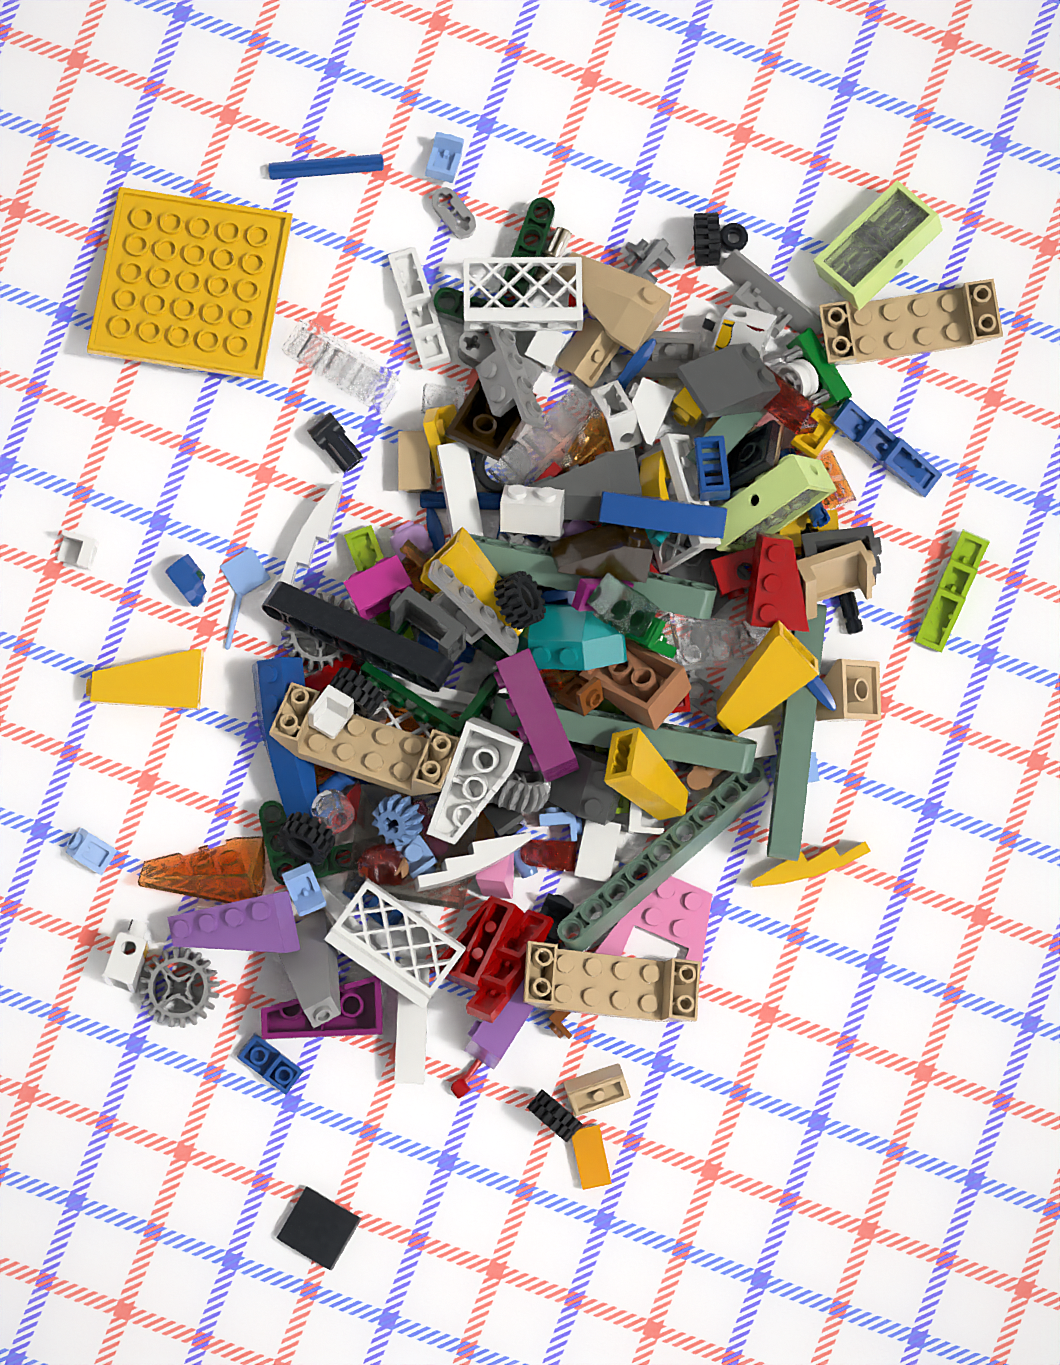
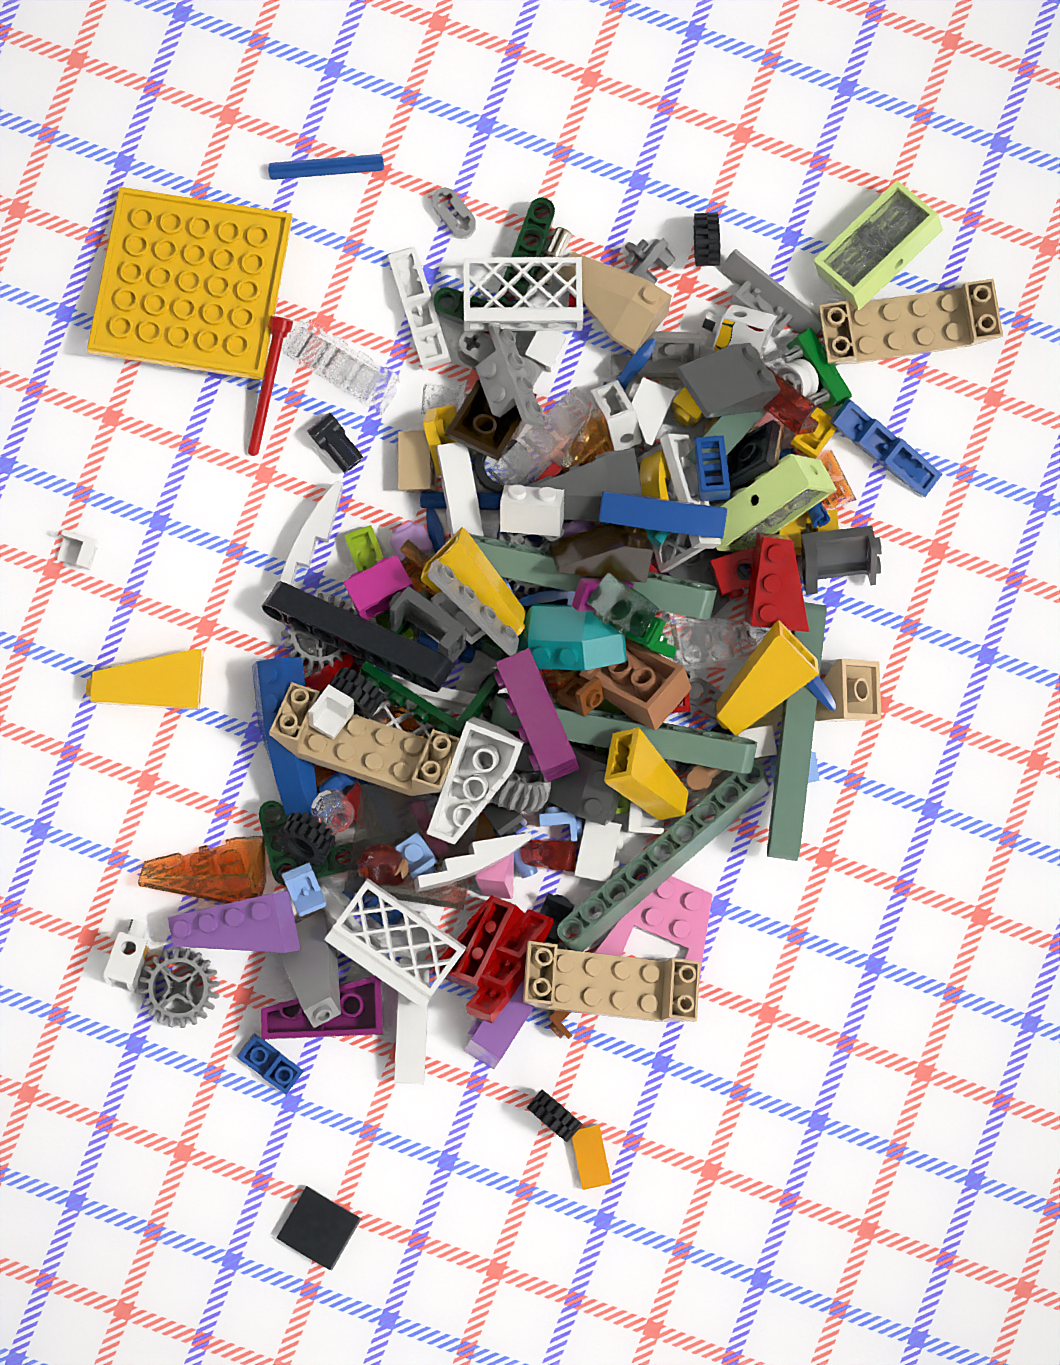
(90, 850): light blue bracket -> none
(188, 579): blue rock -> none
(244, 575): light blue piece -> none
(279, 330): none -> red piece
(398, 820): medium blue gear -> none
(445, 157): light blue bracket -> none
(460, 1086): red hand -> none
(520, 600): black tyre -> none
(588, 353): tan panel -> none
(597, 1089): tan slope -> none
(733, 228): black plate -> none
(802, 869): yellow slope -> none
(835, 574): tan panel -> none
(851, 612): black axle -> none
(952, 590): lime slope -> none

